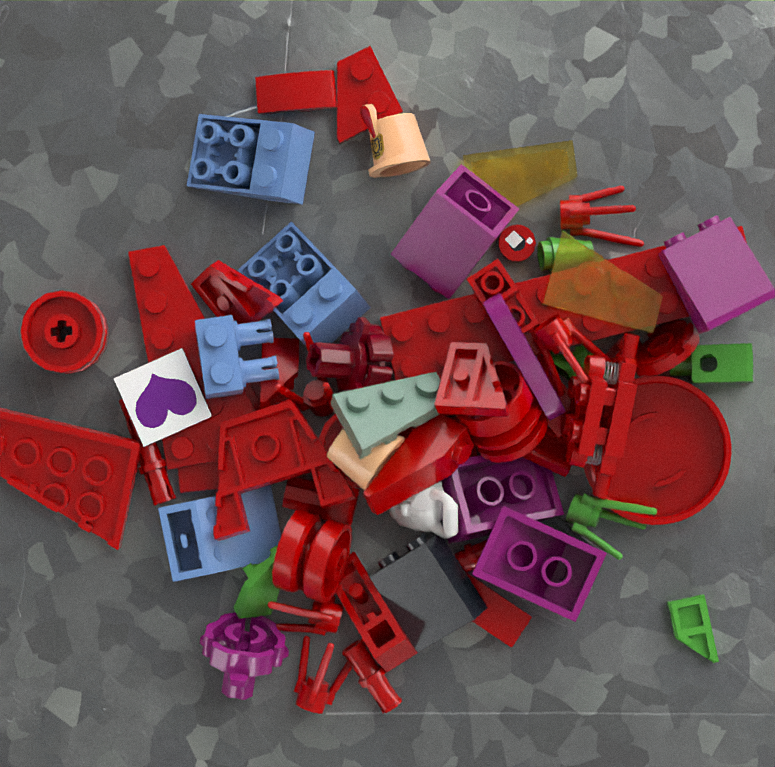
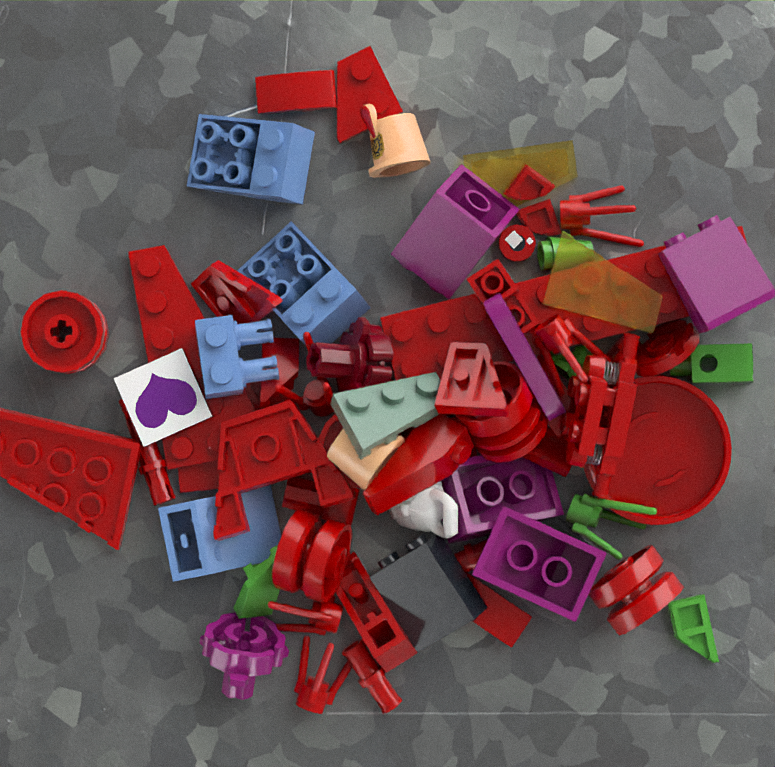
(528, 185): none -> red tile
(540, 218): none -> red tile
(637, 594): none -> red wheel

